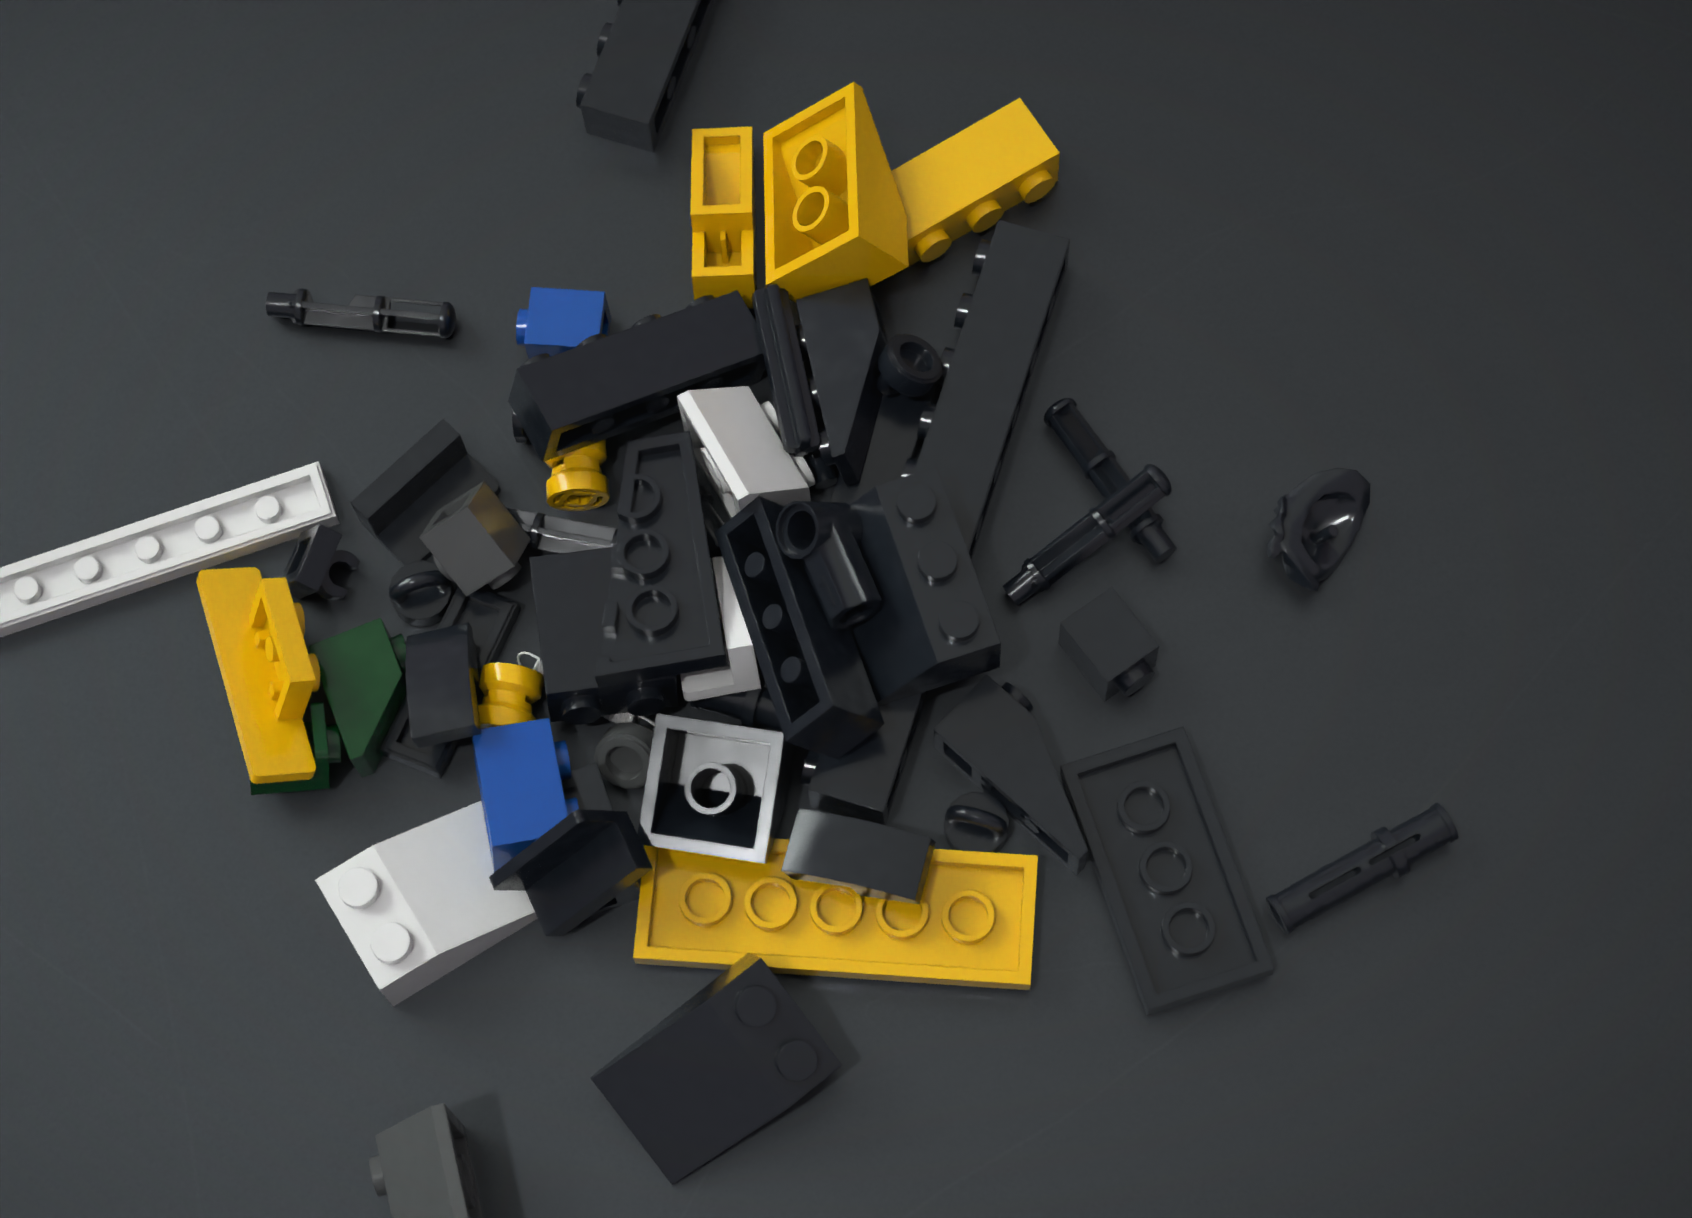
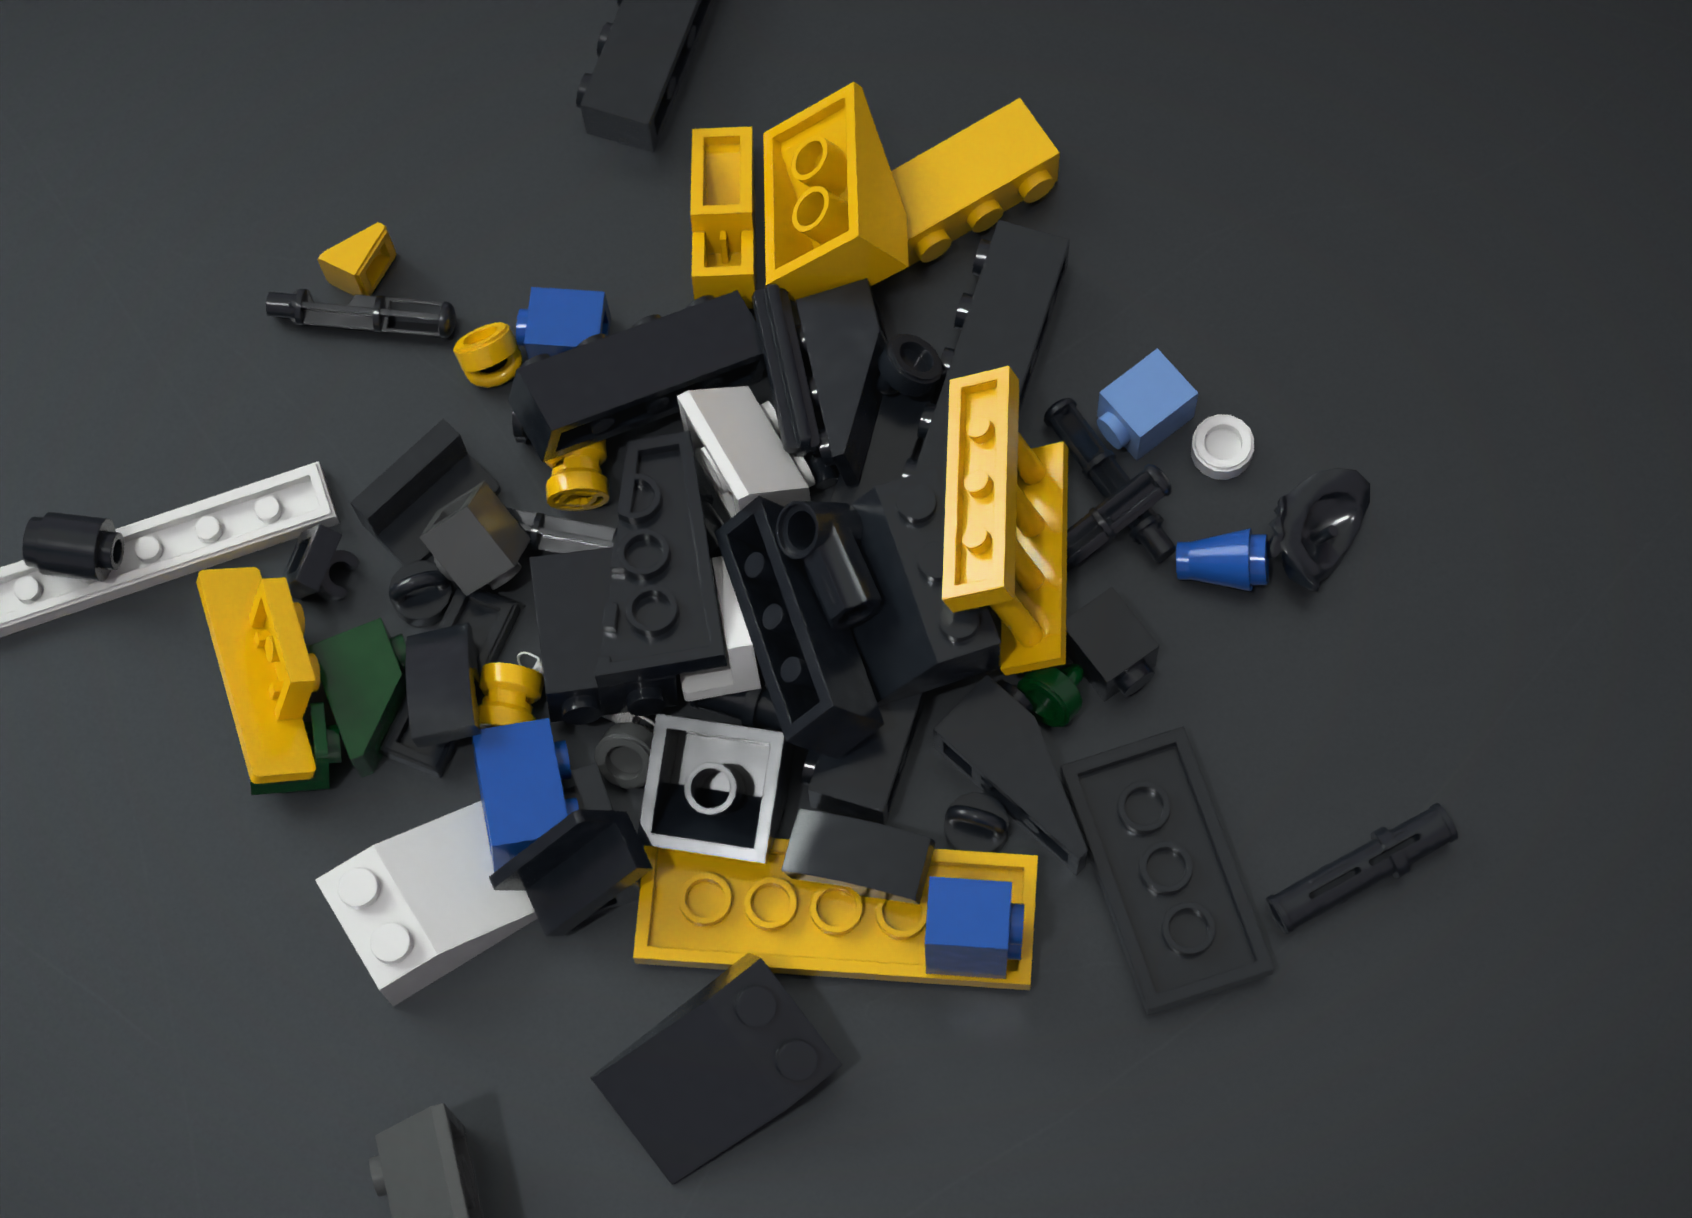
(73, 546): none -> black brick
(359, 261): none -> yellow slope
(486, 348): none -> yellow tile
(972, 927): none -> blue brick
(1005, 522): none -> yellow fence
(1053, 693): none -> dark green tile
(1145, 405): none -> medium blue brick
(1222, 447): none -> white tile
(1225, 560): none -> blue cone

